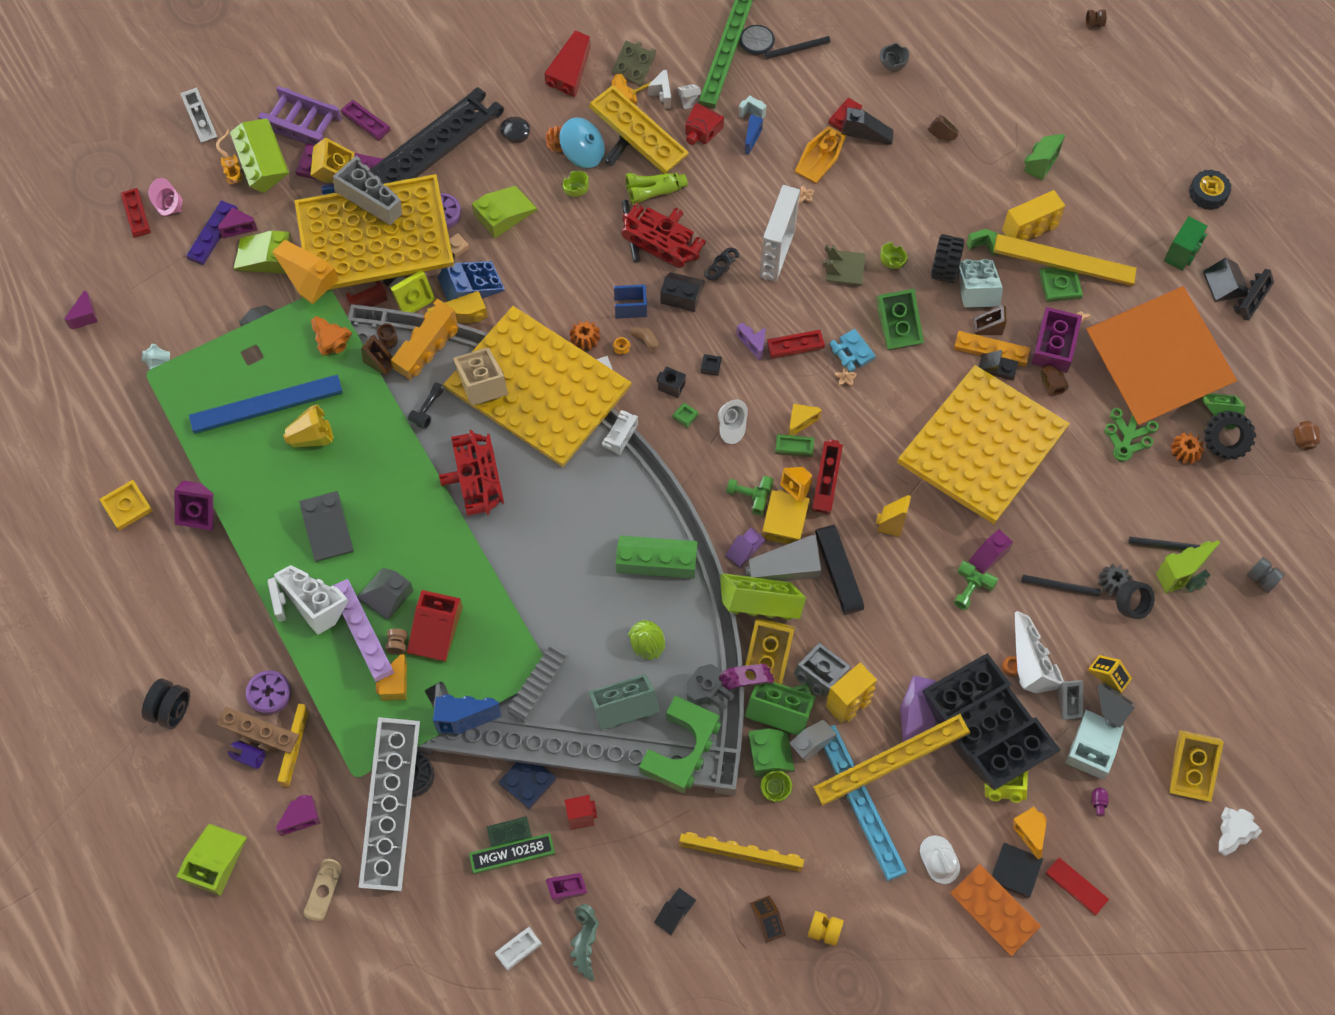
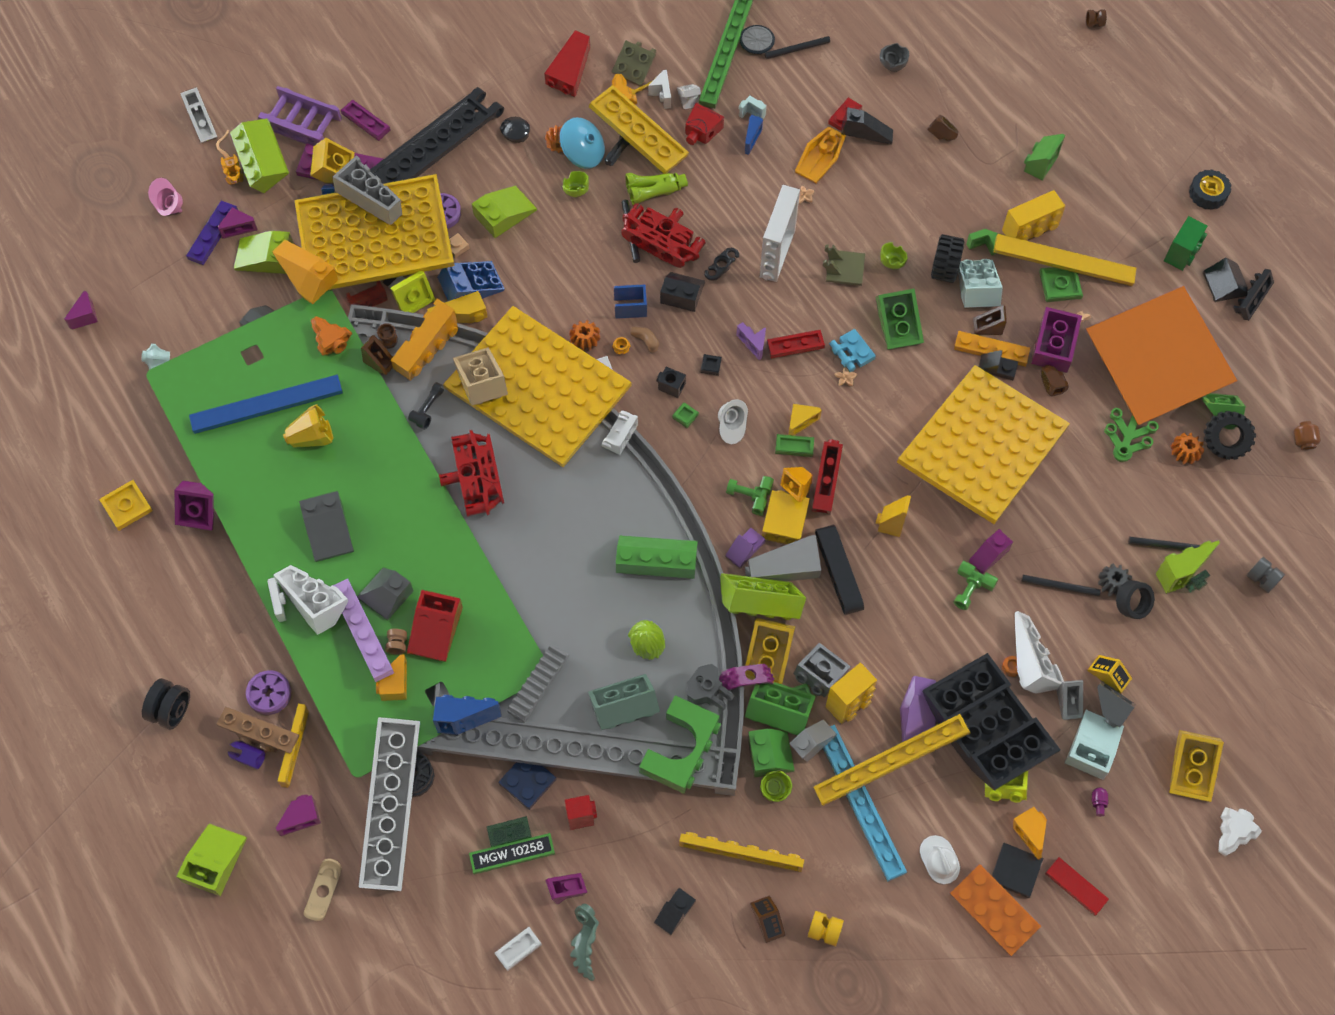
(135, 212): red tile -> none

